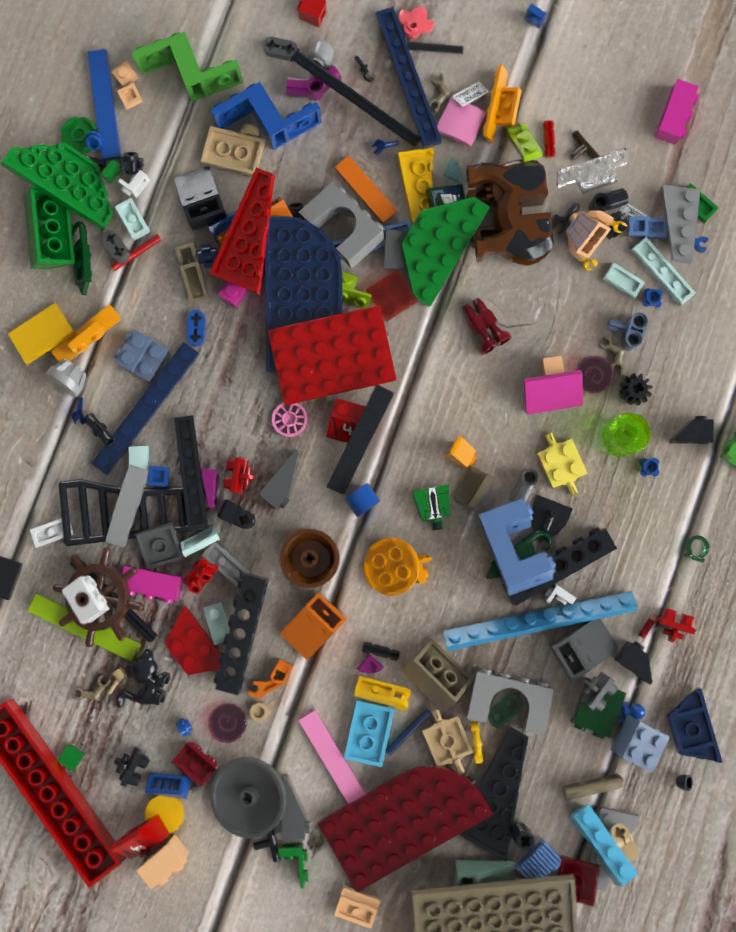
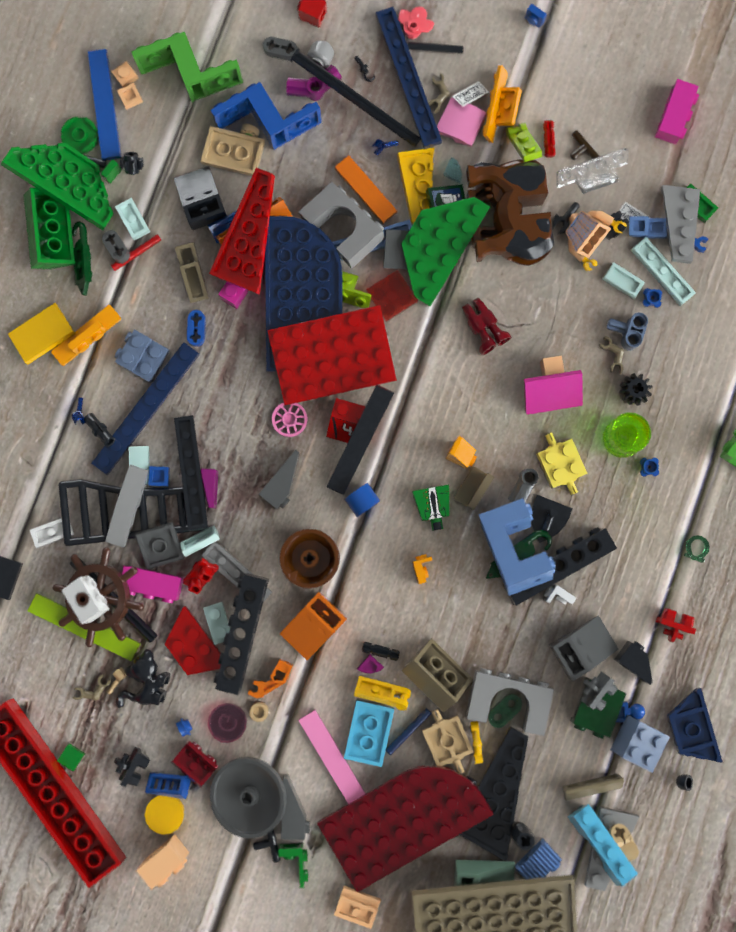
(67, 377): light grey piece -> none
(94, 140): blue plate -> none
(136, 185): white bracket -> none
(141, 838): red slope -> none
(207, 255): dark blue gear -> none
(234, 513): black piece -> none
(240, 475): red hips -> none
(294, 208): black hinge -> none
(391, 566): light orange tile -> none
(540, 620): dark azure plate -> none
(586, 878): dark red tile -> none
(596, 374): clear pink tile -> none
(609, 200): black piece -> none
(646, 628): red piece -> none
(695, 432): black slope -> none

